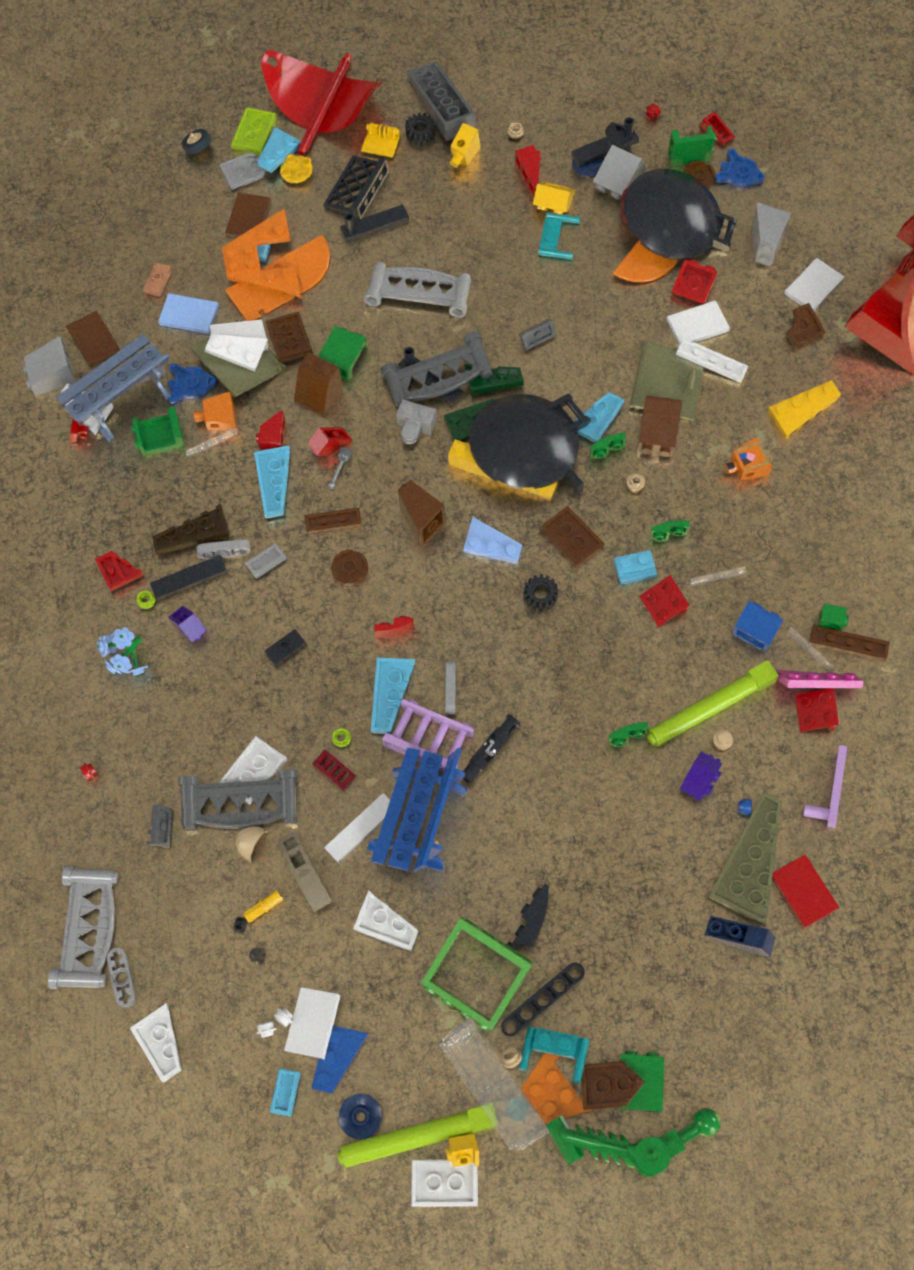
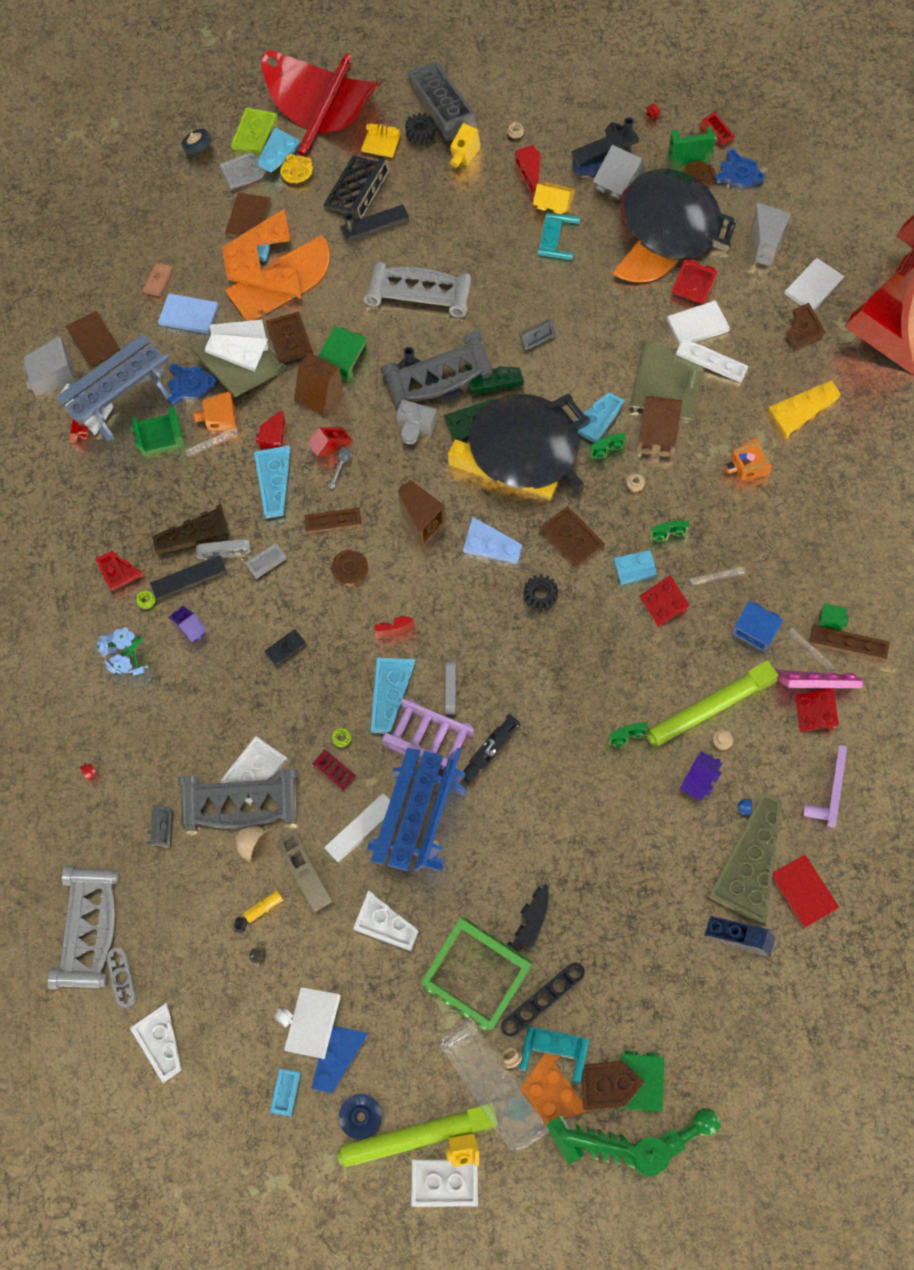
(266, 1029): white plate -> none

